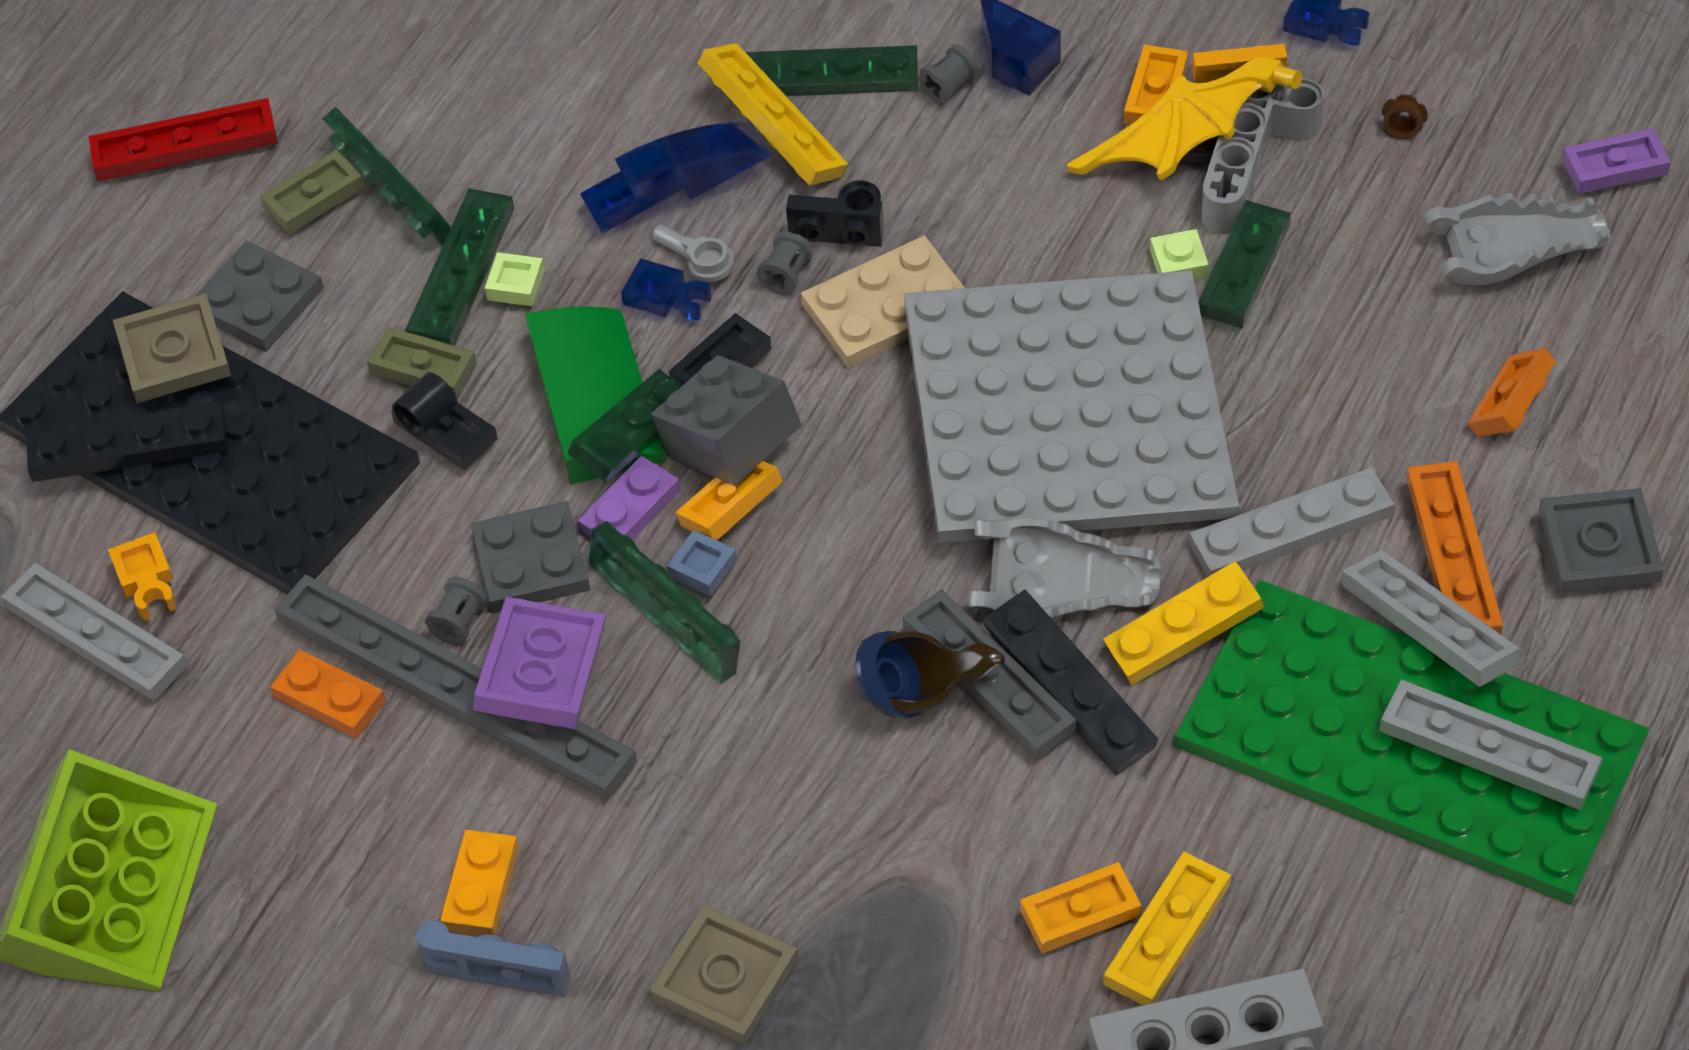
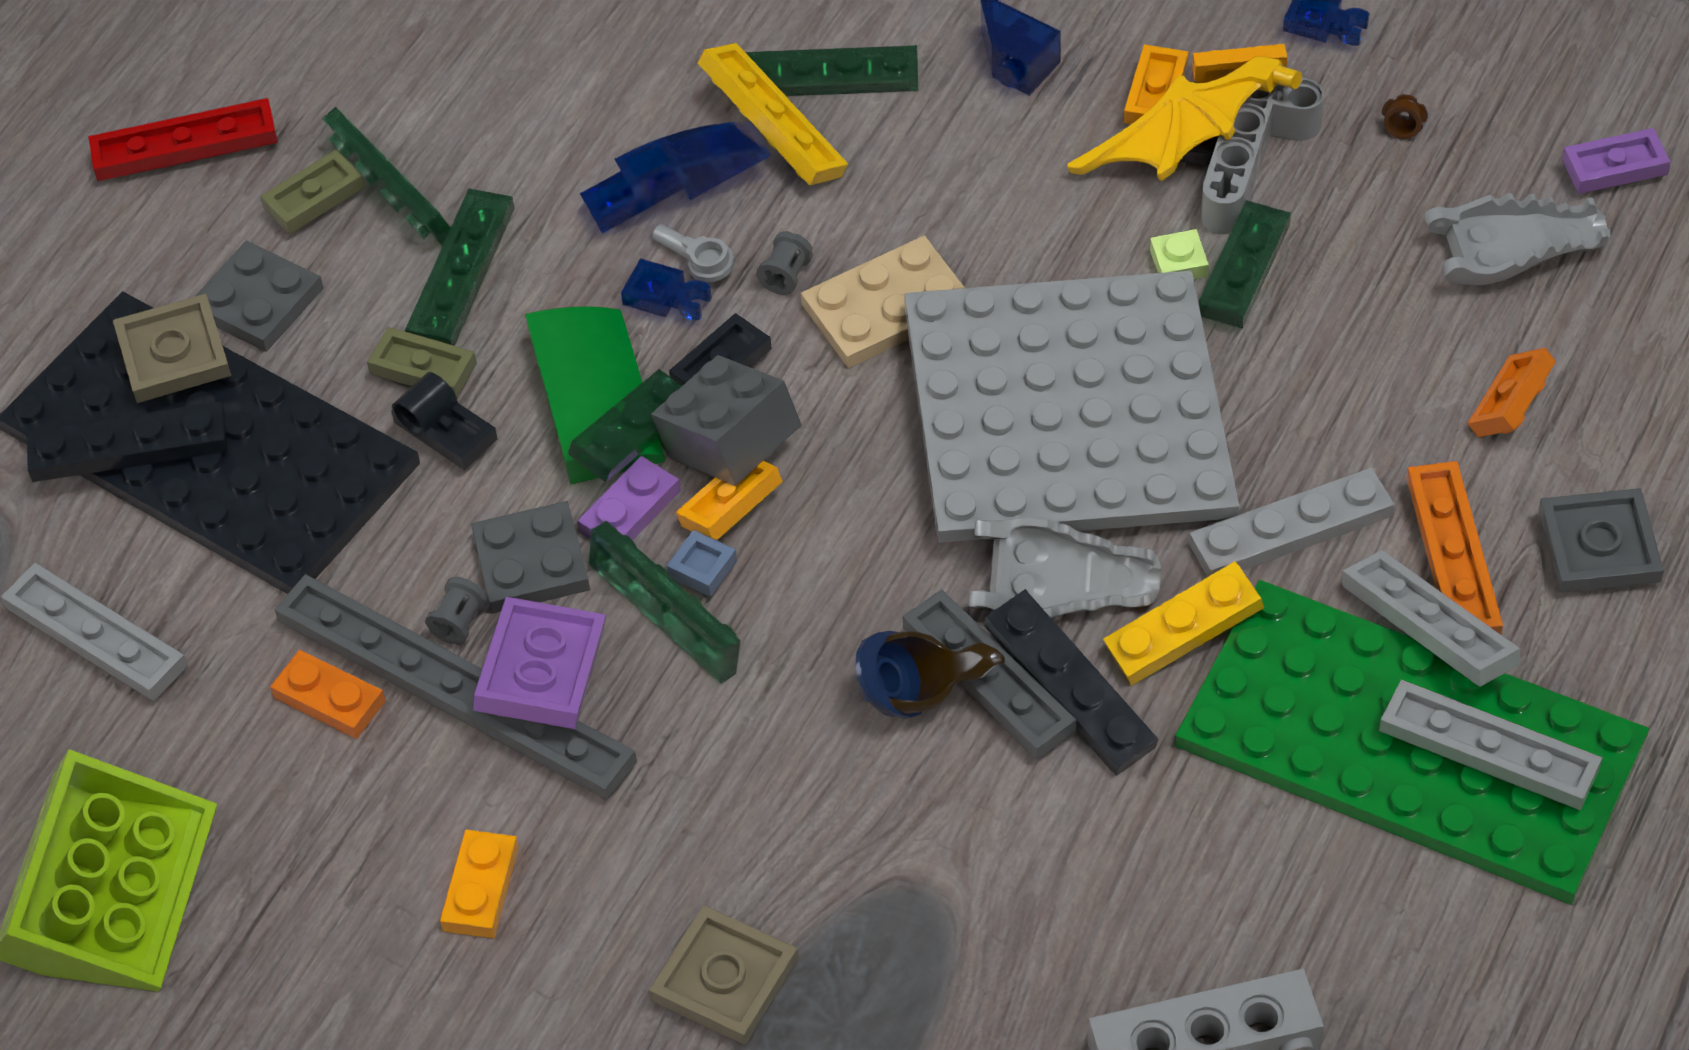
(143, 572): light orange plate -> none
(493, 960): sand blue plate -> none
(514, 279): yellowish green plate -> none
(849, 219): black plate -> none
(948, 73): dark grey bush -> none
(1080, 907): light orange plate -> none
(1167, 929): yellow plate -> none

